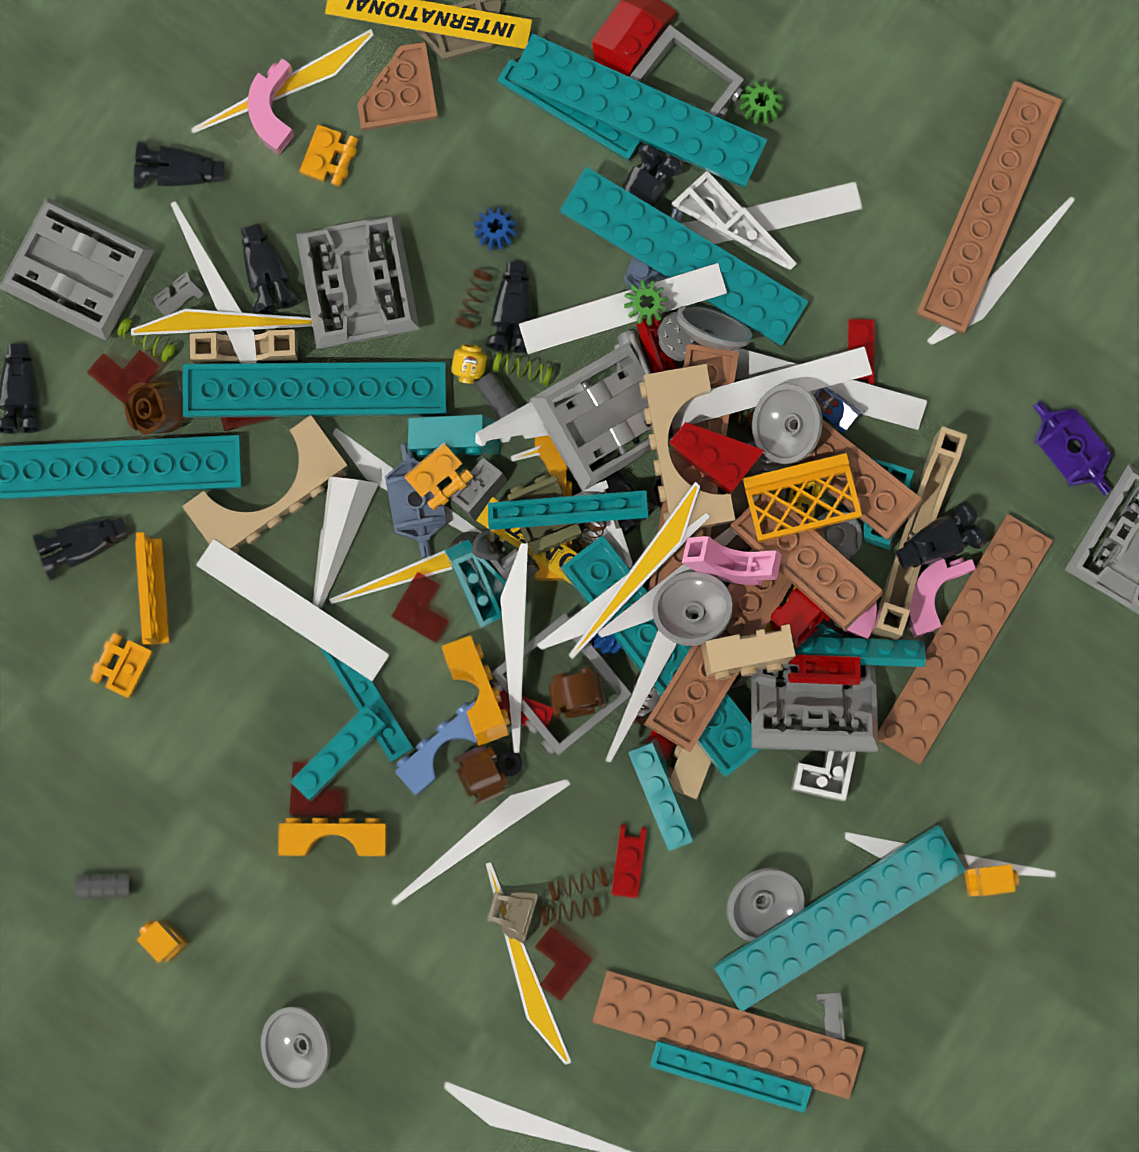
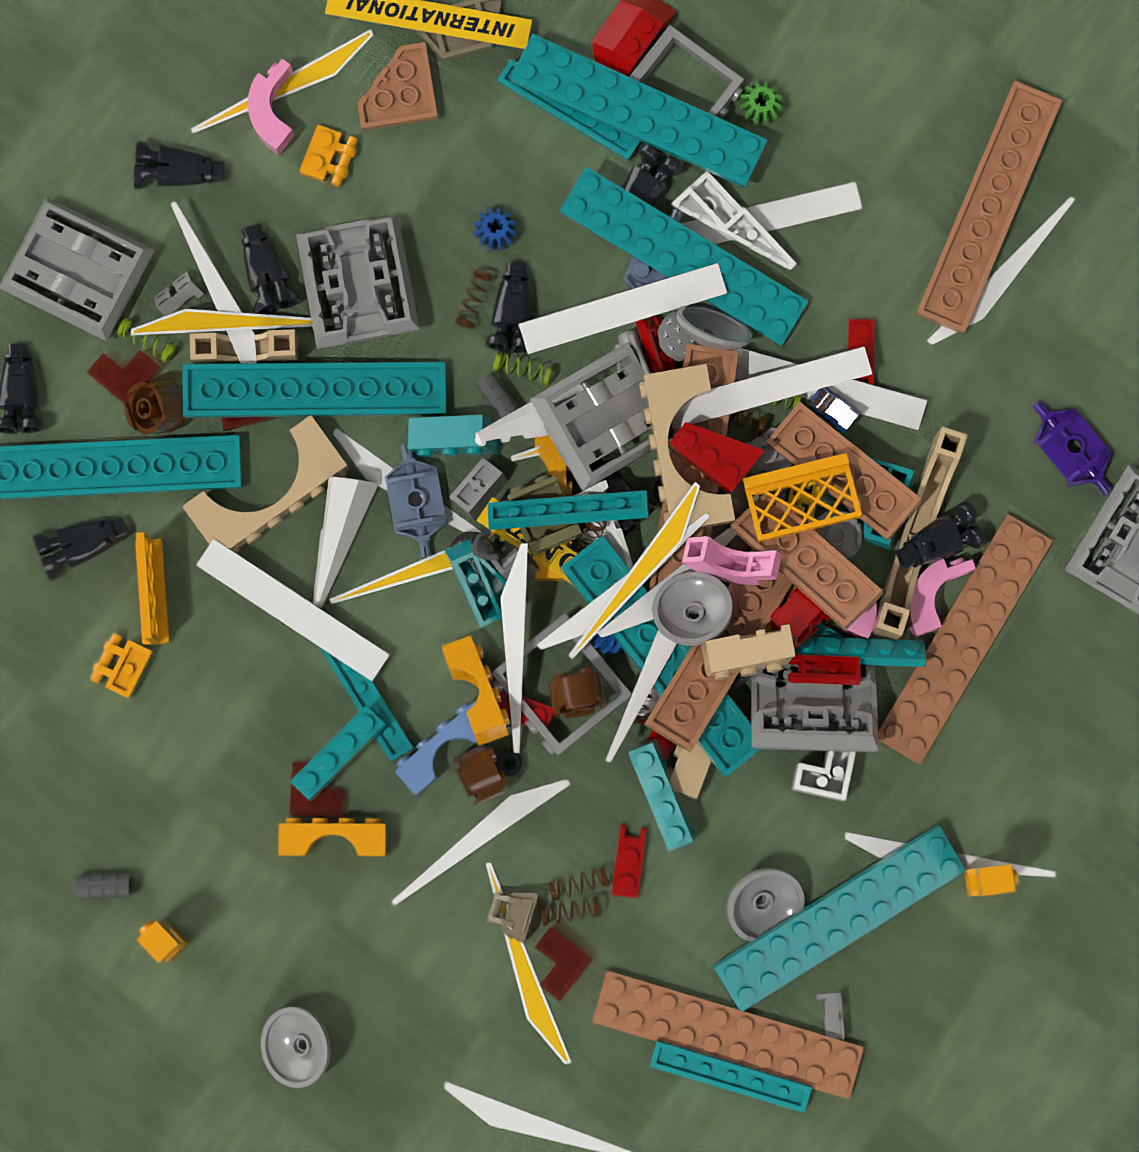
(414, 610): clear red plate -> none
(433, 470): light orange plate -> none
(469, 363): yellow head -> none
(646, 292): bright green gear -> none
(776, 419): light grey dish -> none

